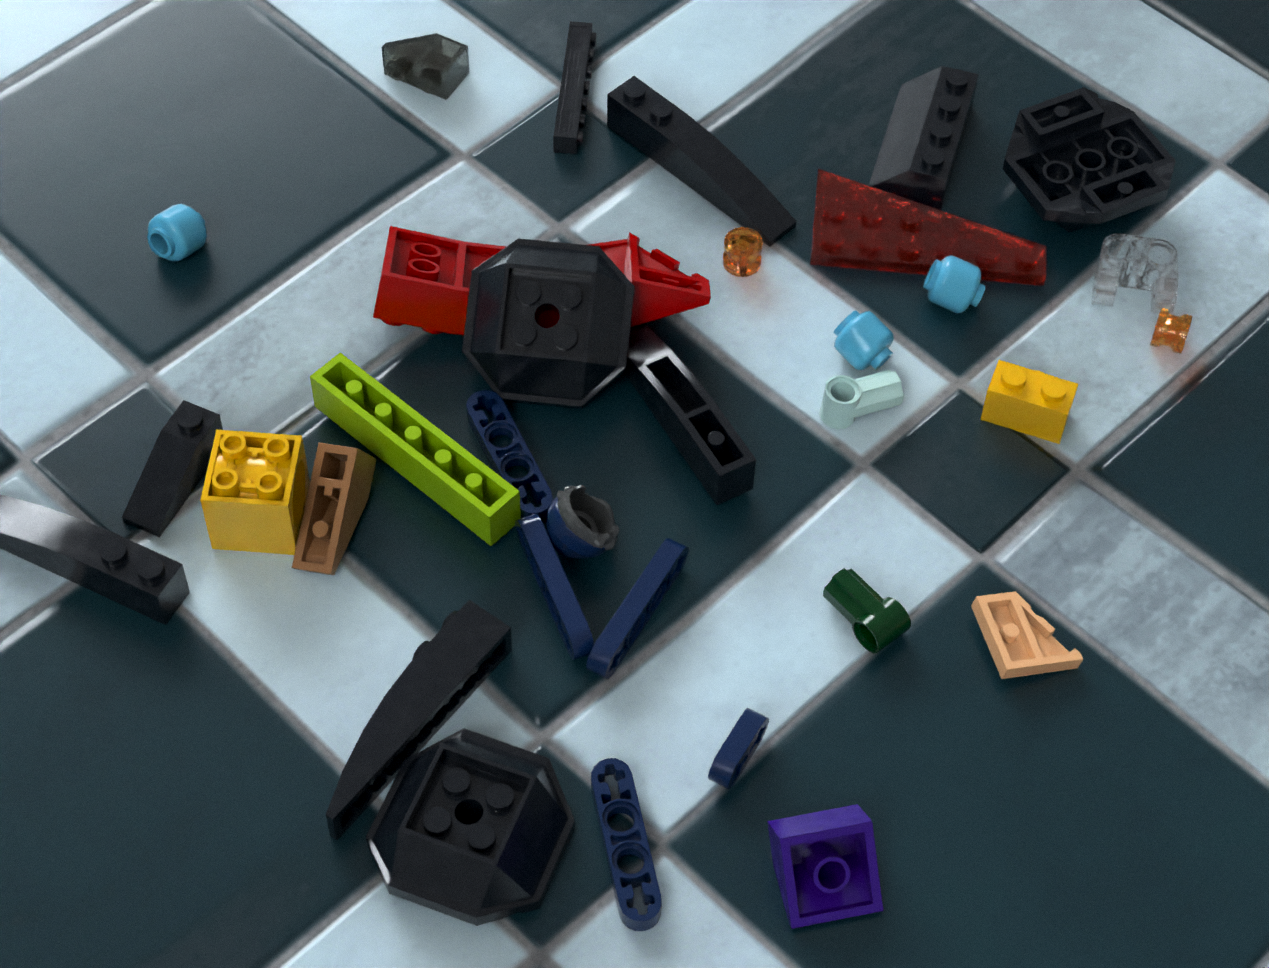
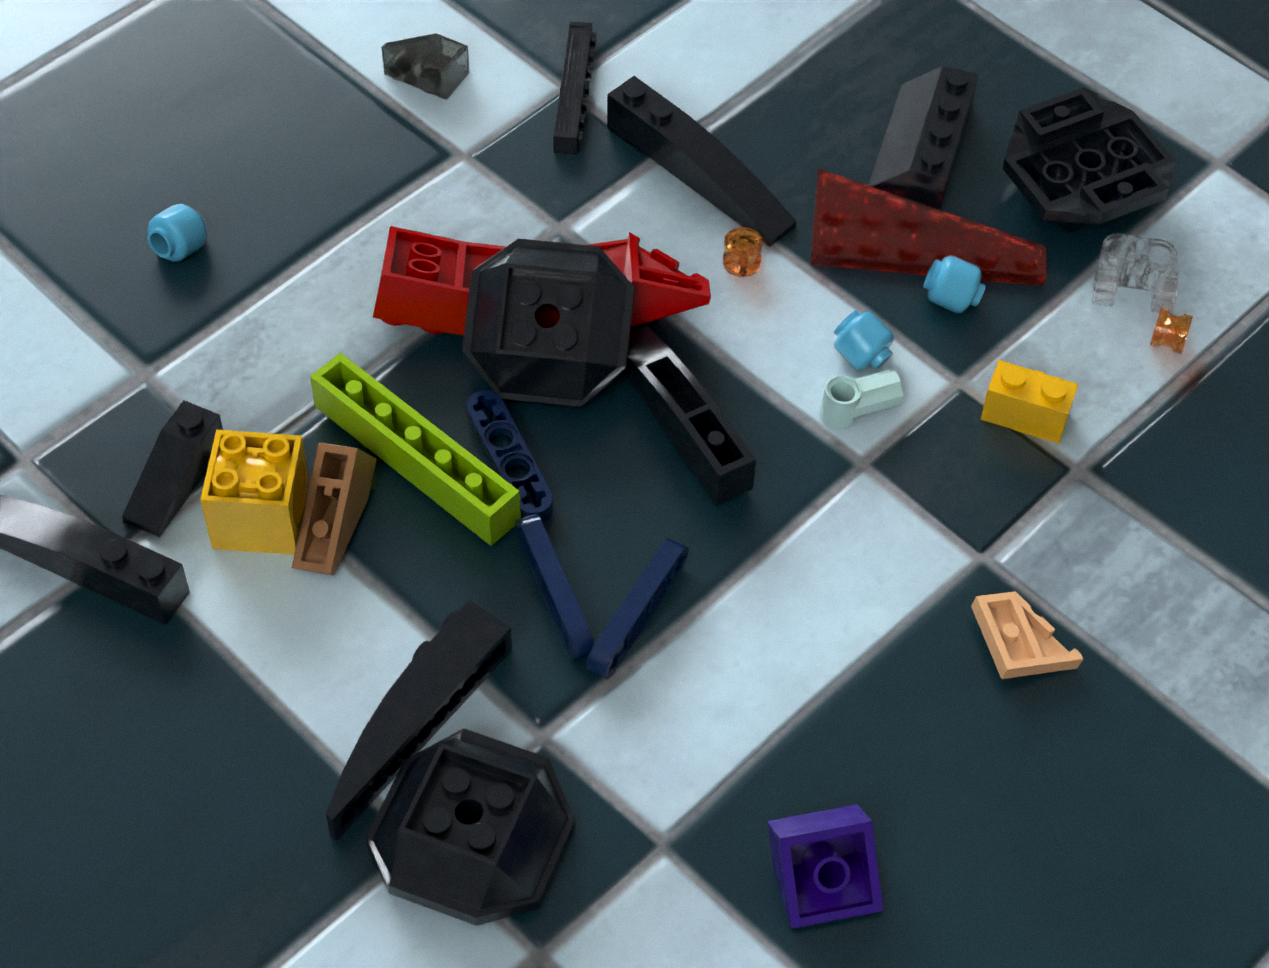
(580, 524): dark grey hair -> none
(626, 843): dark blue beam -> none
(738, 748): dark blue beam -> none
(873, 619): dark green piece -> none

